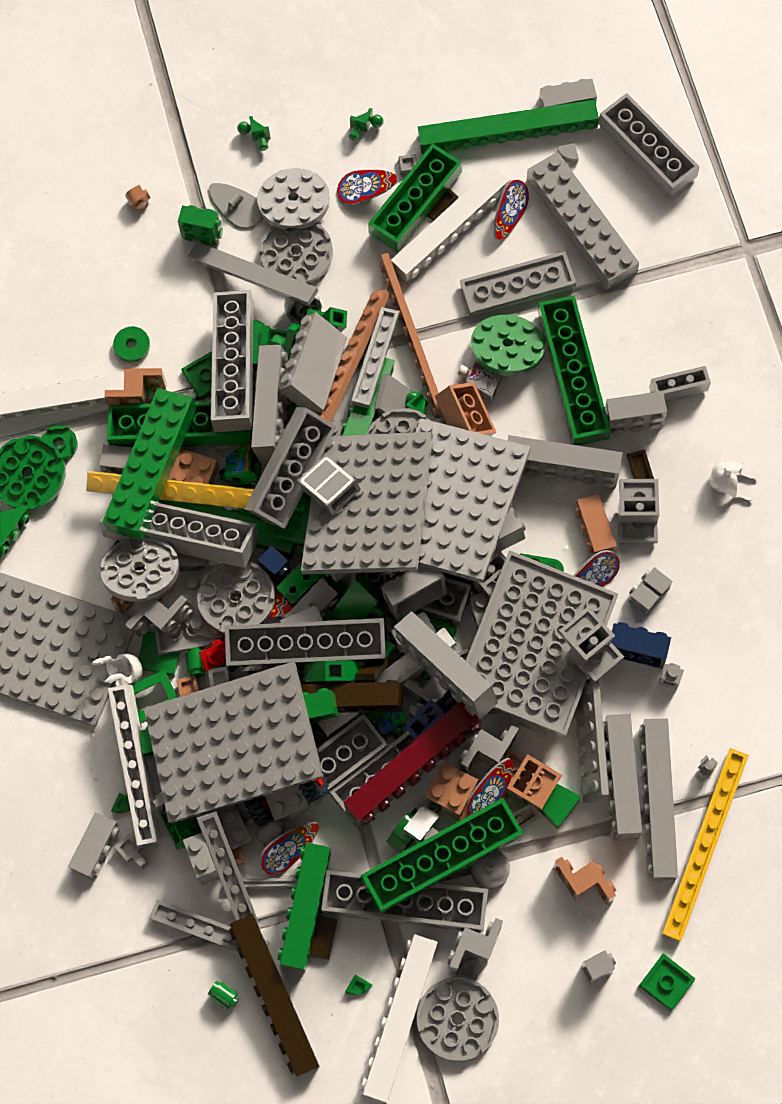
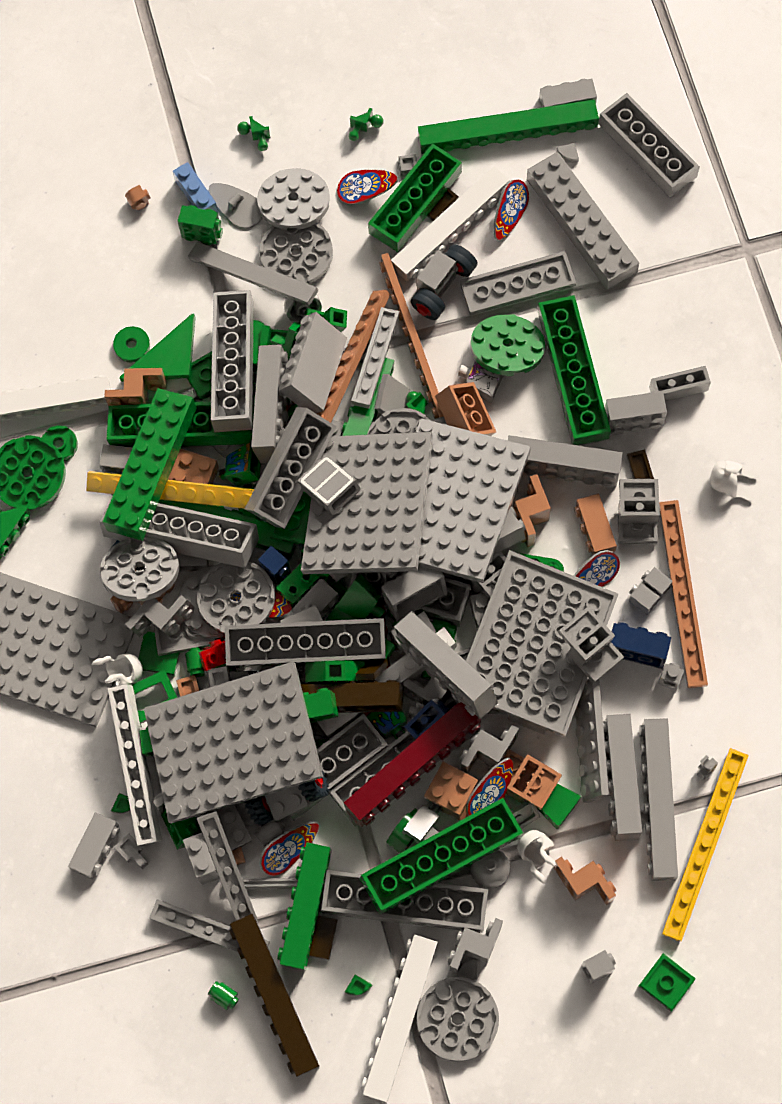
(172, 352): none -> green tile
(193, 188): none -> medium blue brick
(438, 276): none -> brick
(532, 509): none -> nougat bracket
(535, 848): none -> white hair
(683, 594): none -> nougat plate

